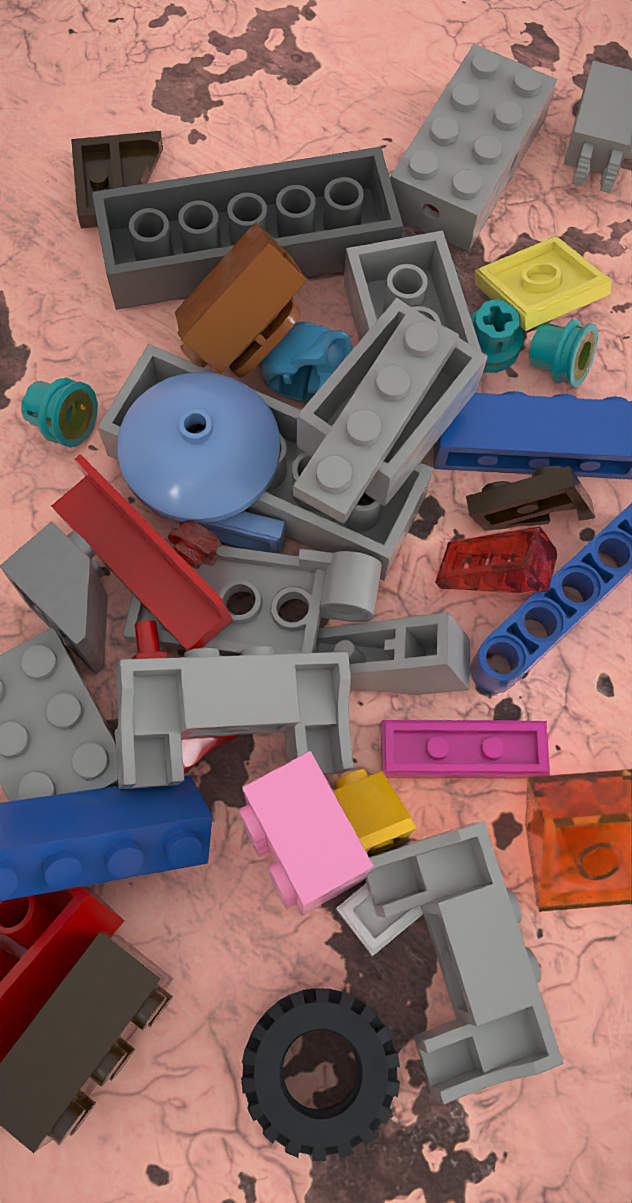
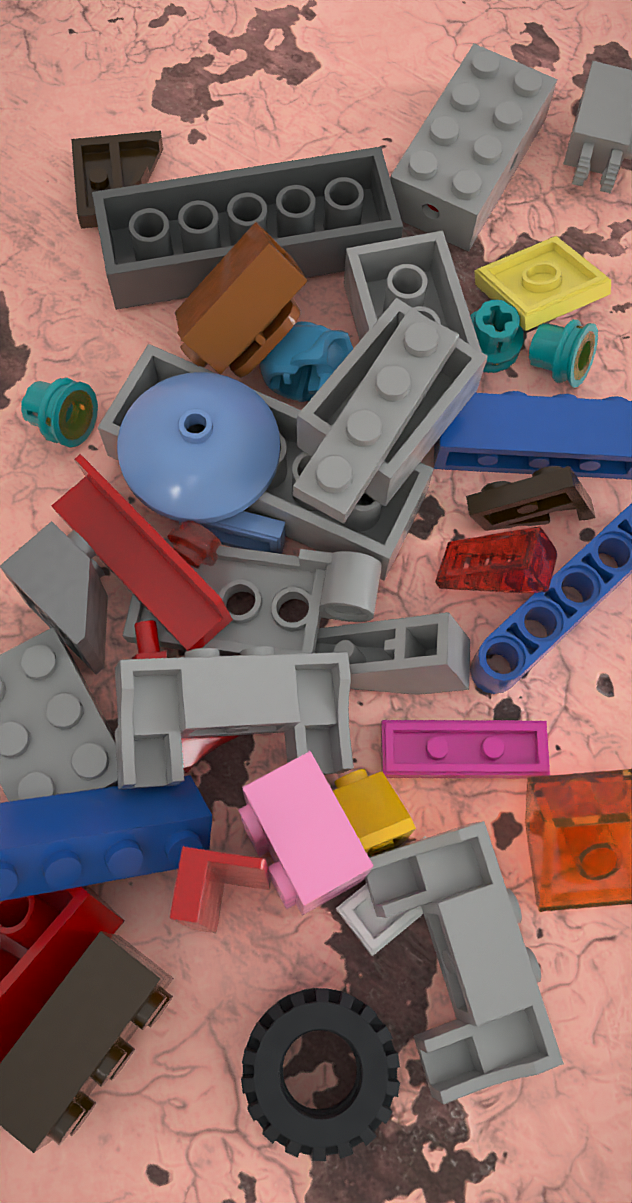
(202, 883): none -> red panel

